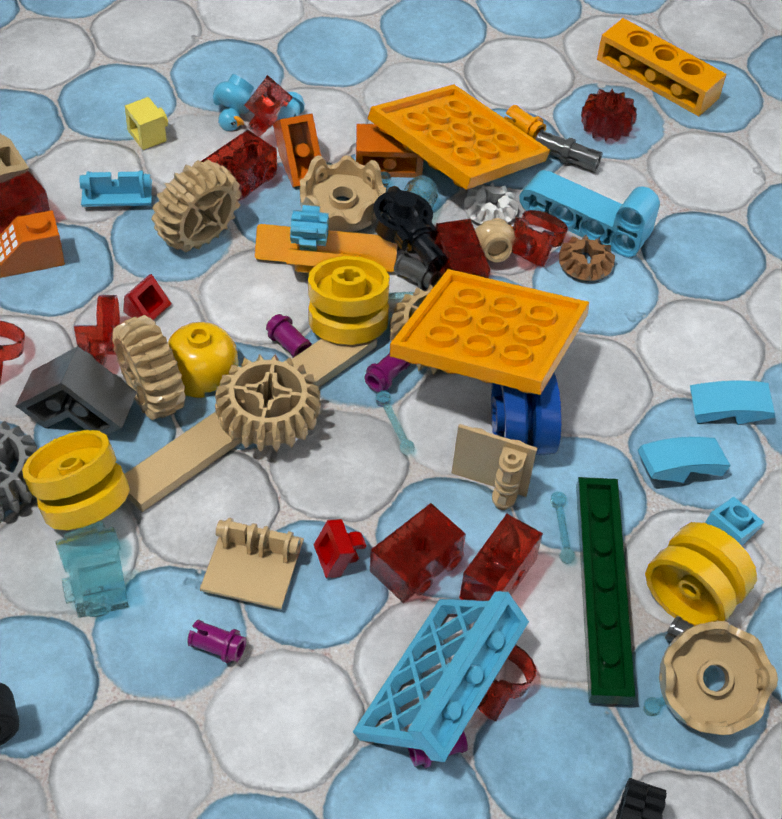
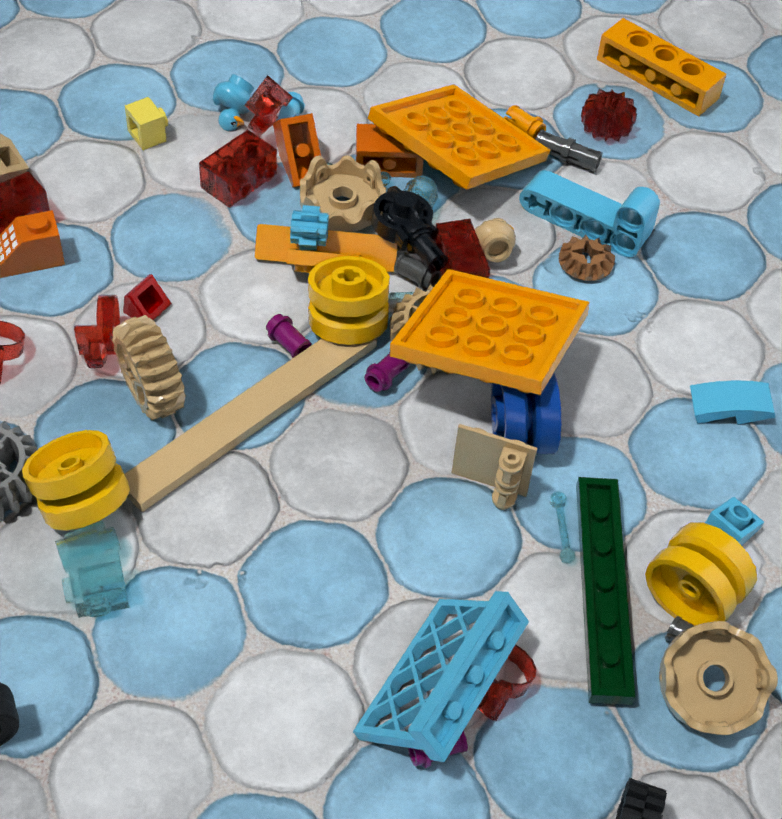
(77, 389): dark grey brick -> none
(127, 190): medium azure hinge -> none
(196, 205): tan gear -> none
(202, 356): yellow cylinder -> none
(217, 641): magenta pin -> none
(252, 563): tan hinge -> none
(288, 414): tan gear -> none
(337, 547): red tile -> none
(383, 400): clear light blue hinge -> none
(417, 553): clear red brick -> none
(480, 211): white gear -> none
(501, 560): clear red brick -> none
(533, 244): clear red piece -> none
(653, 705): clear light blue hinge -> none
(678, 457): medium azure slope -> none

